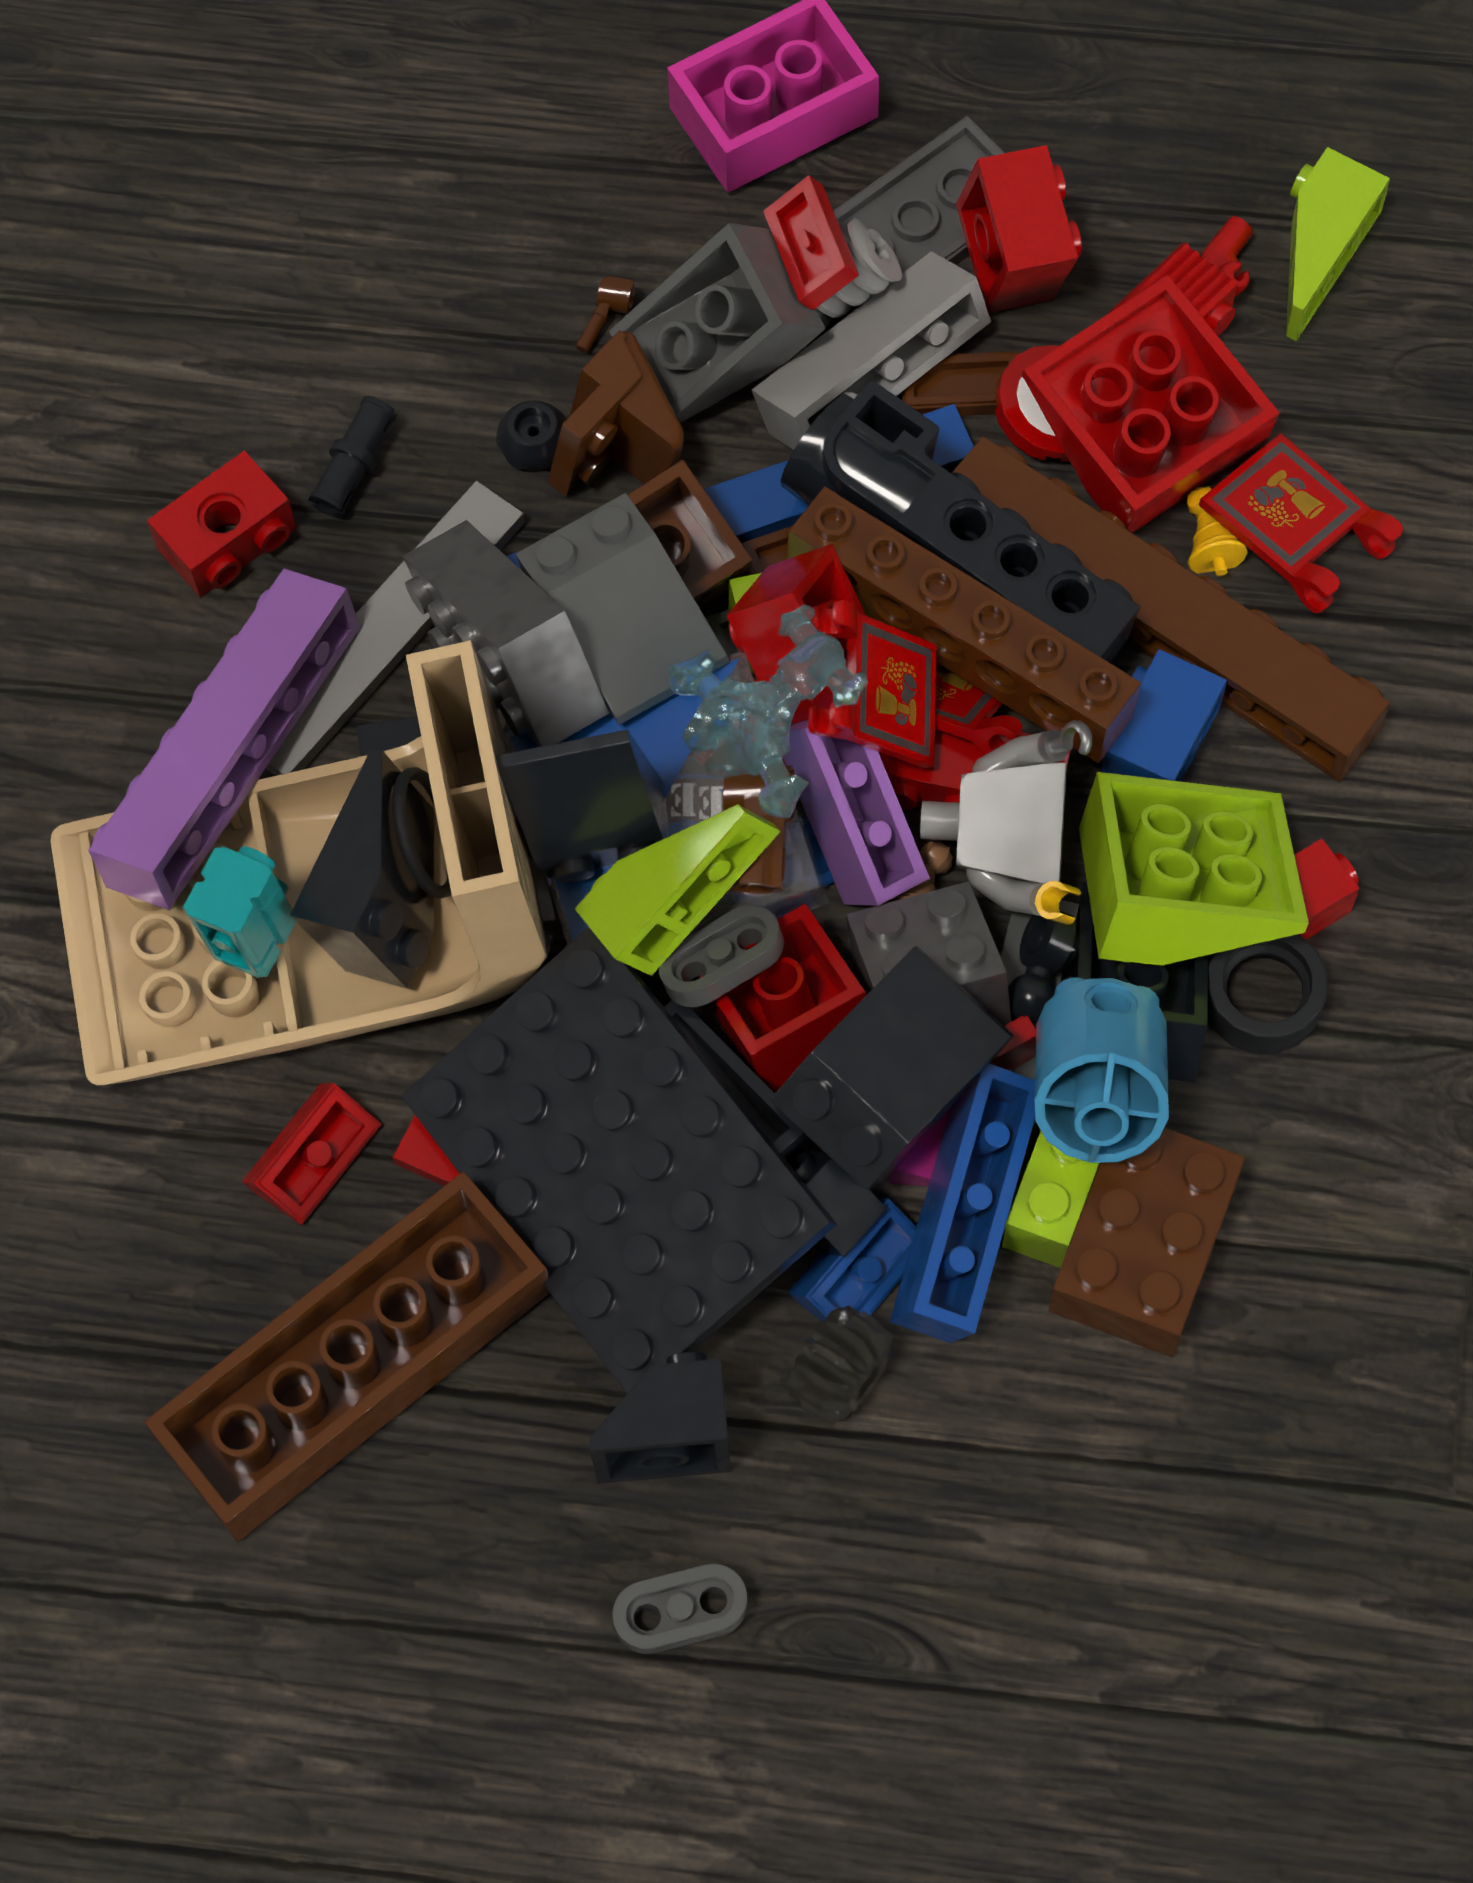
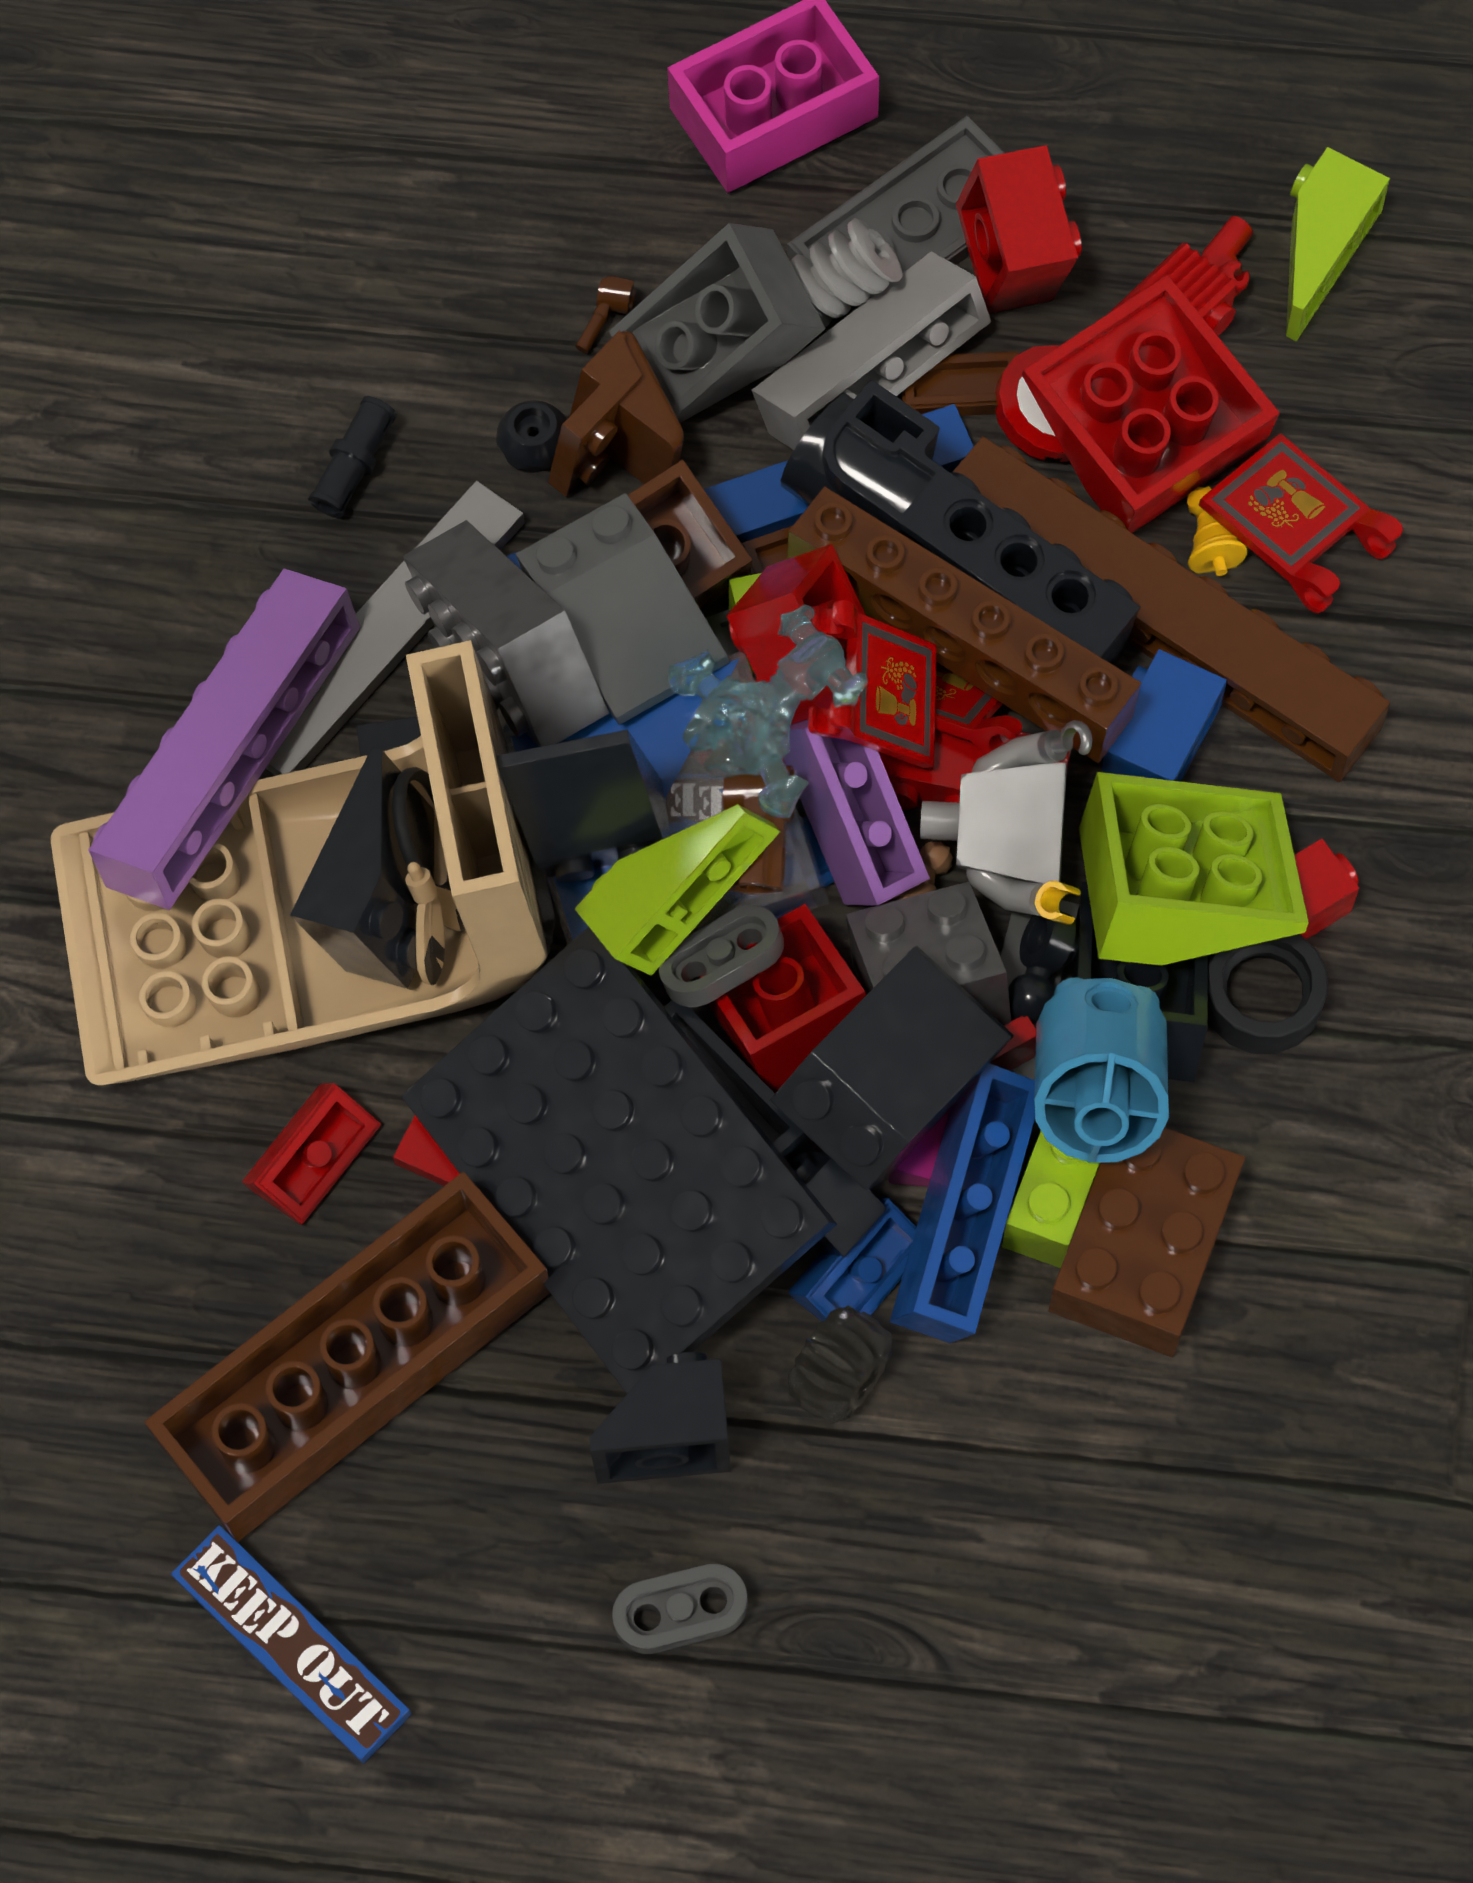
(231, 495): red brick -> none
(241, 910): teal brick -> none
(291, 1644): none -> tile
(434, 912): none -> tan piece
(811, 243): red plate -> none

